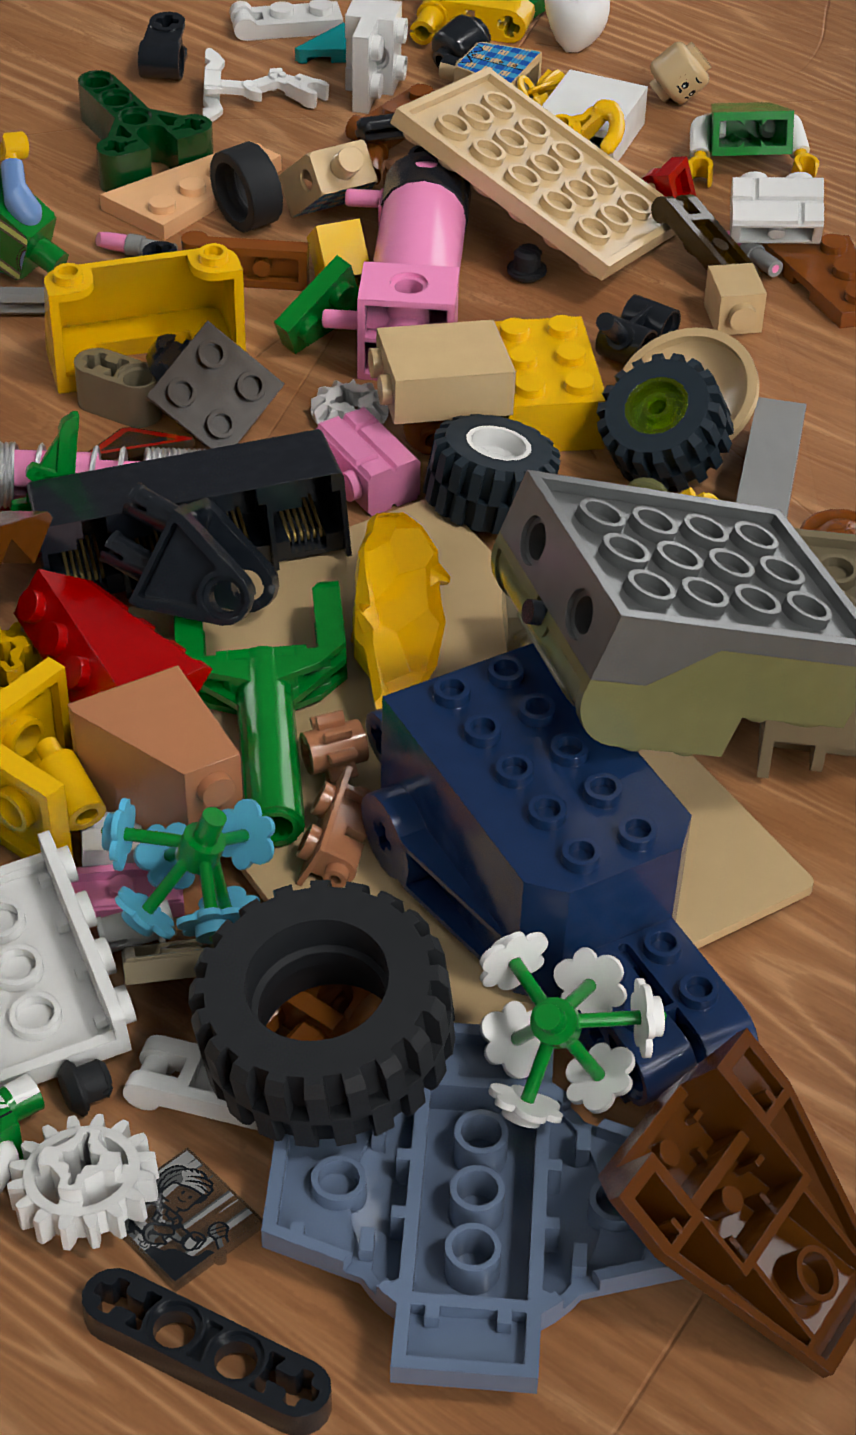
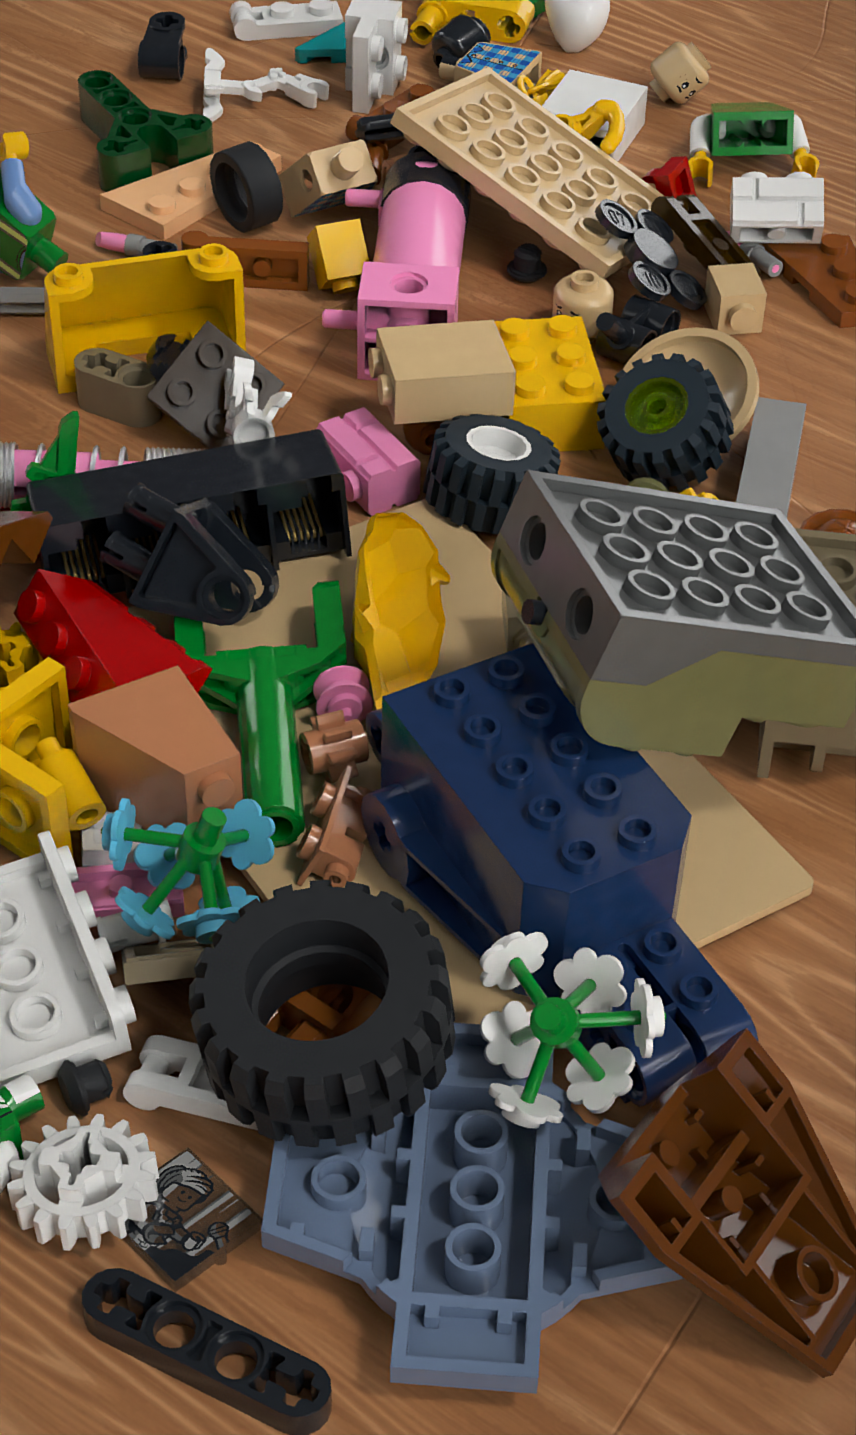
(138, 439): piece -> none
(242, 416): none -> white piece
(302, 319): green wing -> none
(337, 399): white gear -> none
(345, 690): none -> bright pink wheel
(583, 295): none -> tan head
(651, 255): none -> black piece

